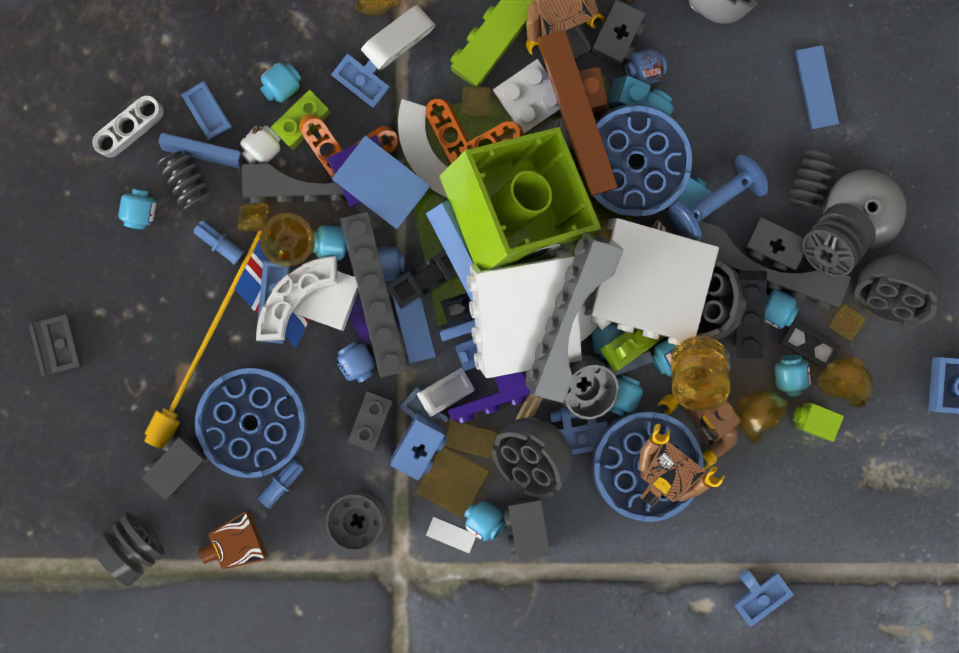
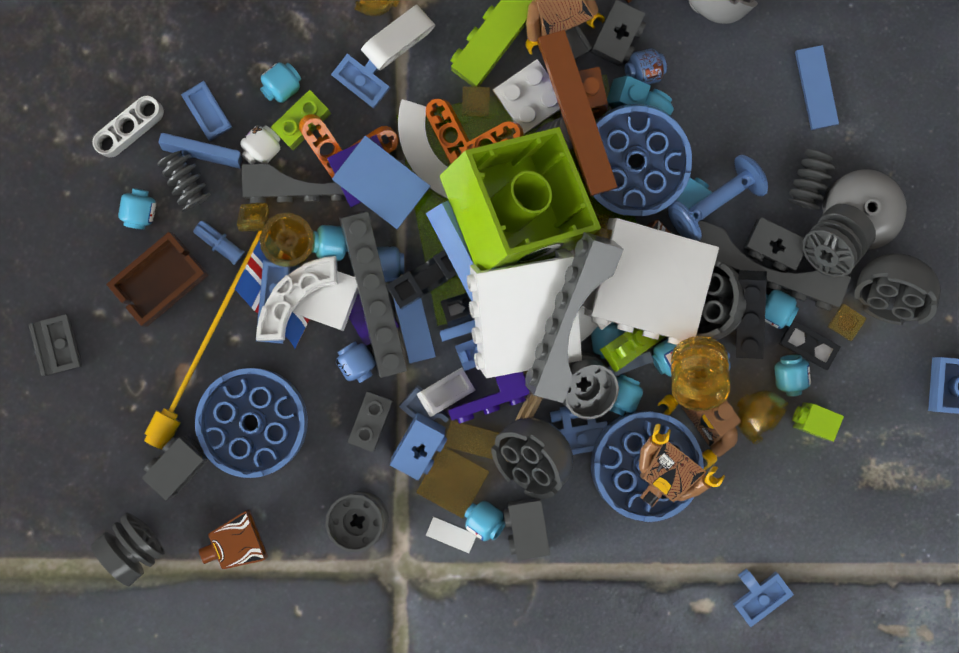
(157, 279): none -> reddish brown piece
(281, 483): medium blue axle -> none
(847, 380): clear yellow cylinder -> none

